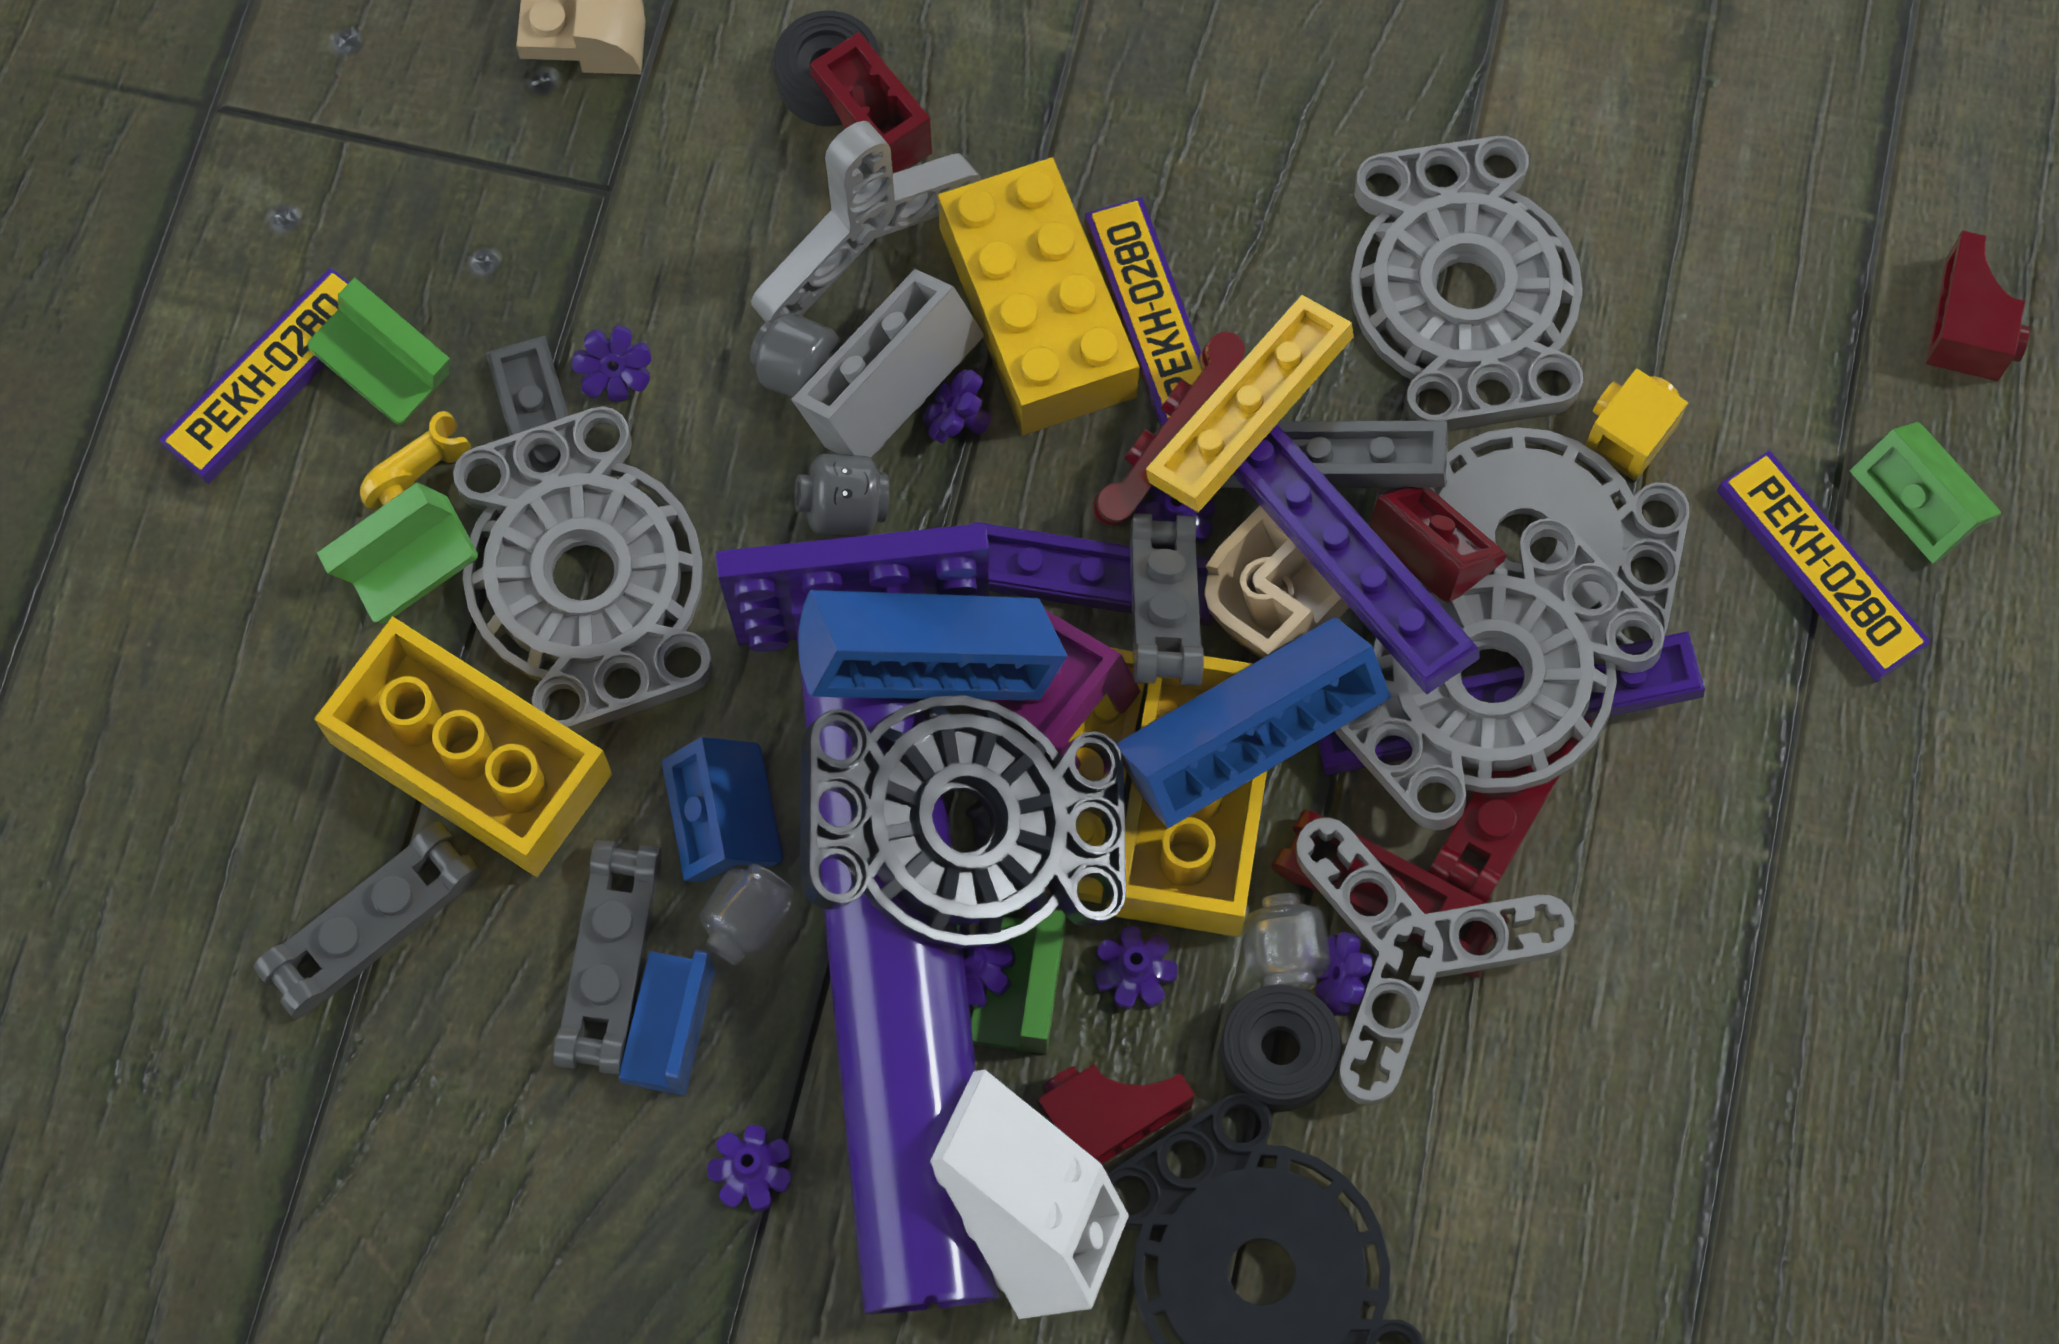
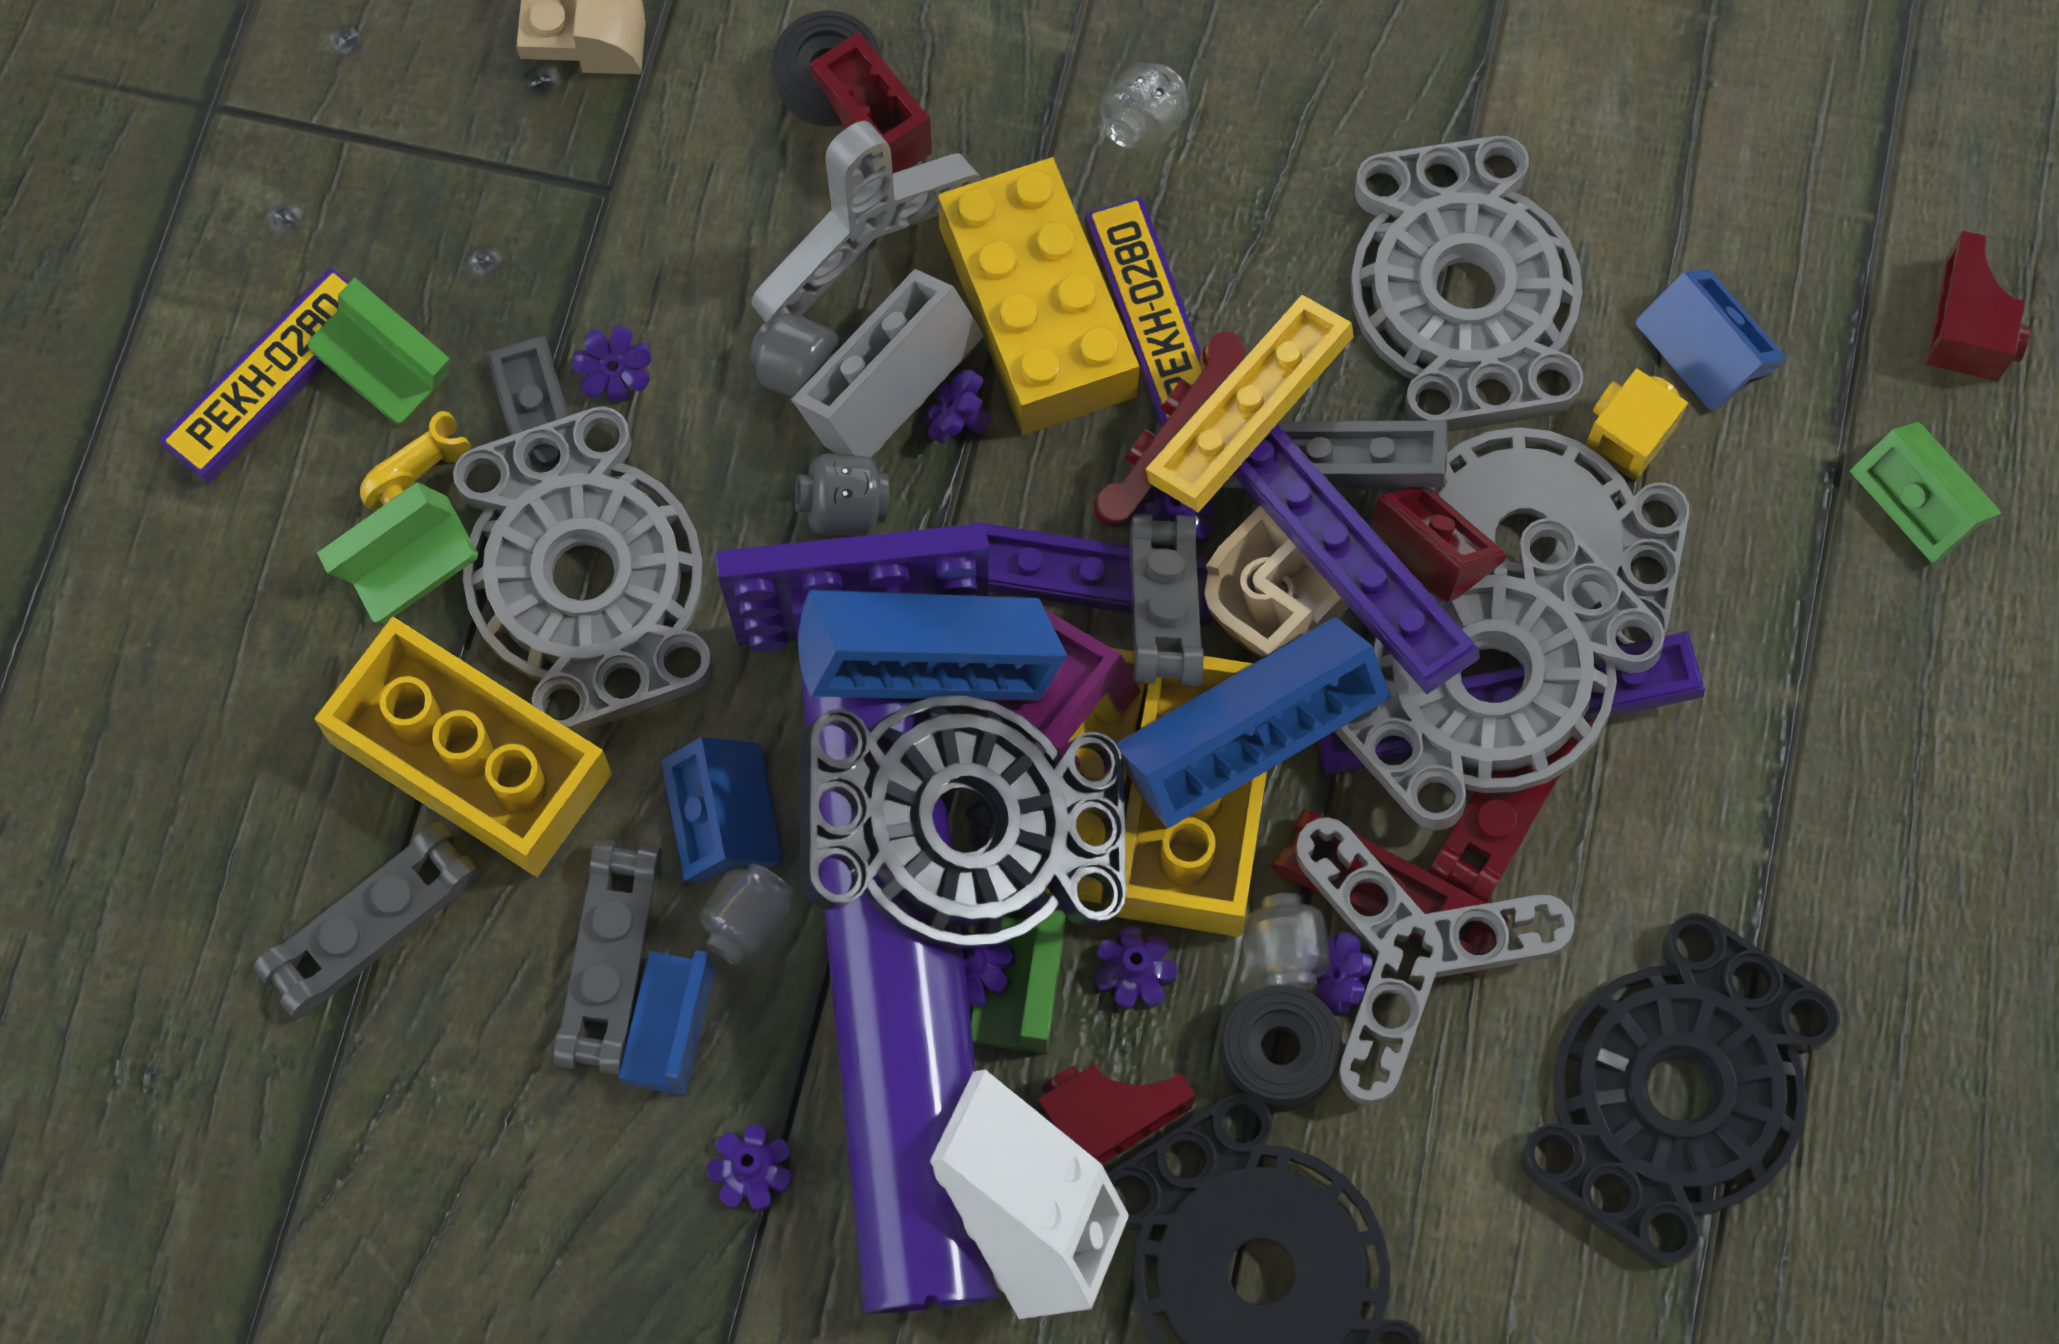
(1144, 103): none -> clear head
(1708, 337): none -> blue panel
(1734, 1046): none -> black piece
(1823, 566): tile -> none

